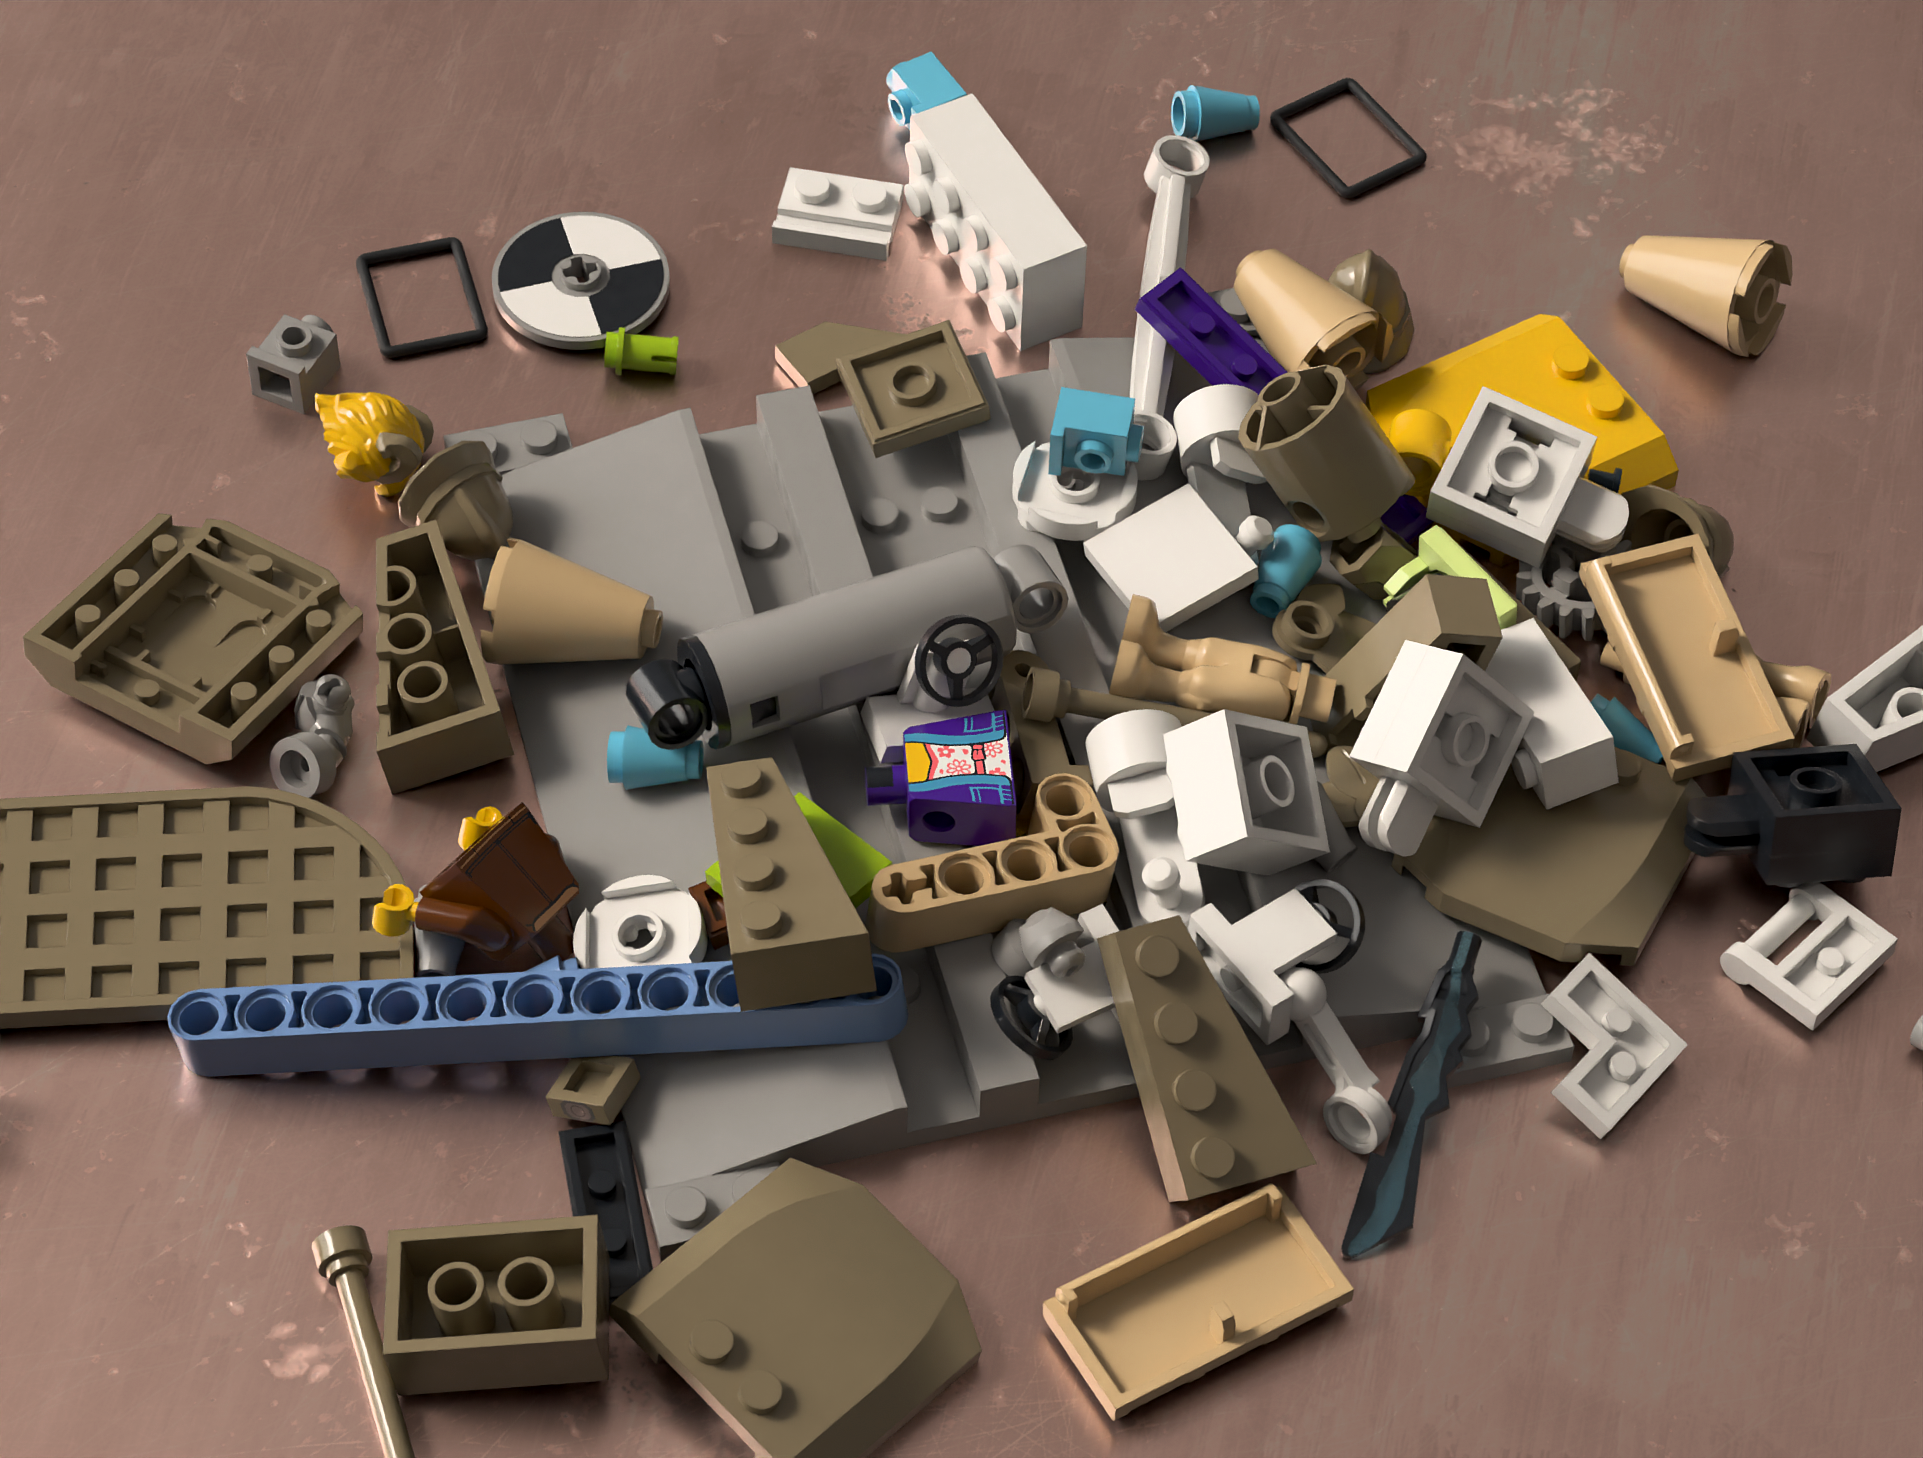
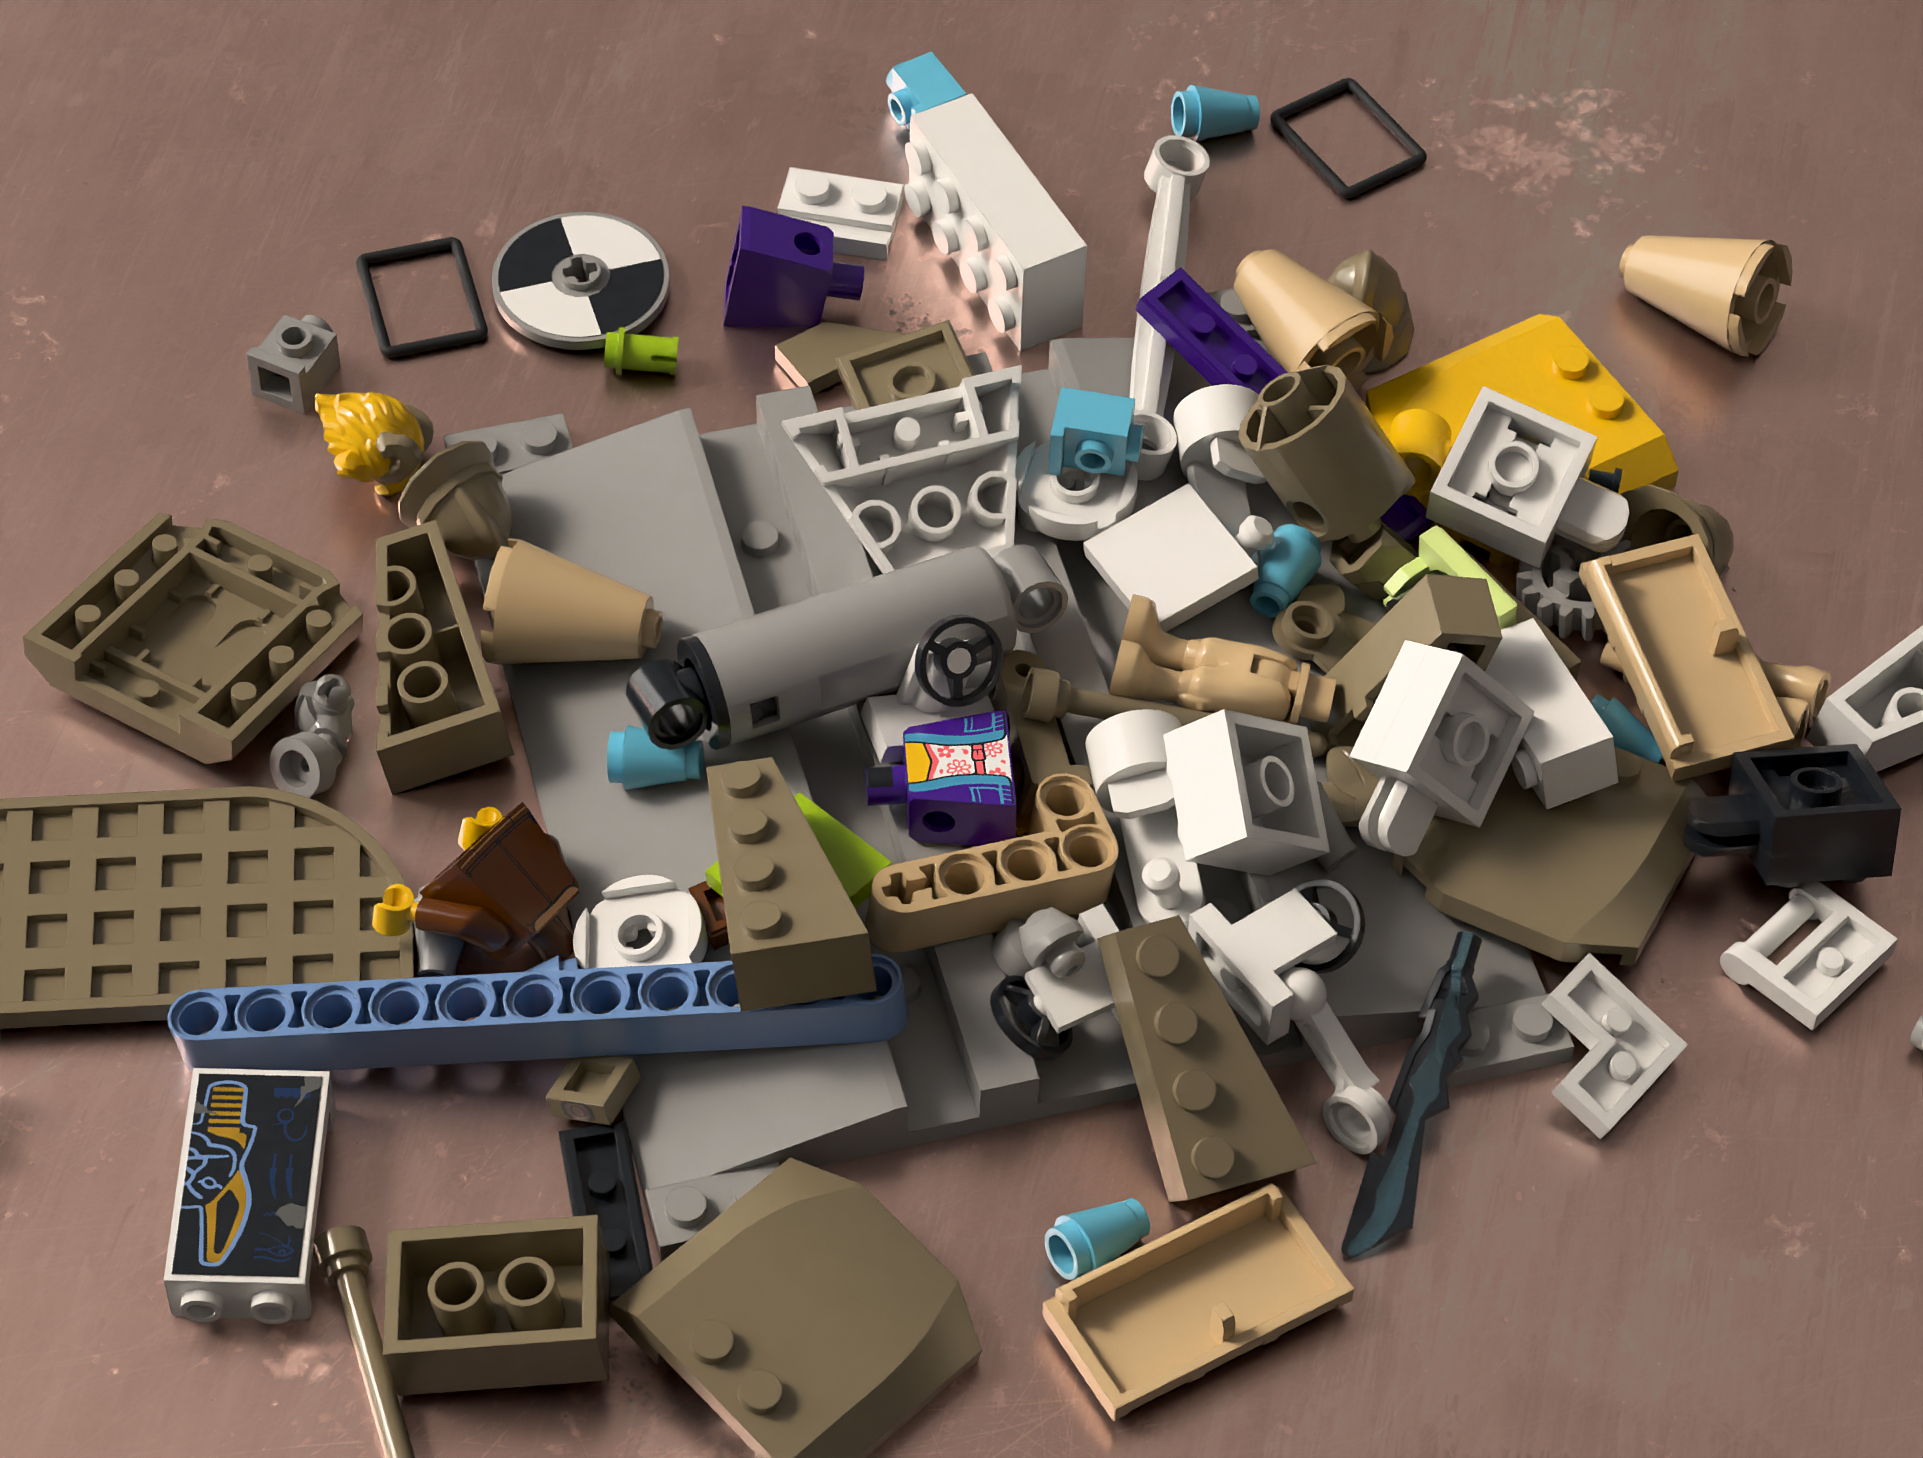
(248, 1194): none -> panel
(784, 272): none -> dark purple torso
(922, 469): none -> white wedge
(1095, 1236): none -> medium azure cone

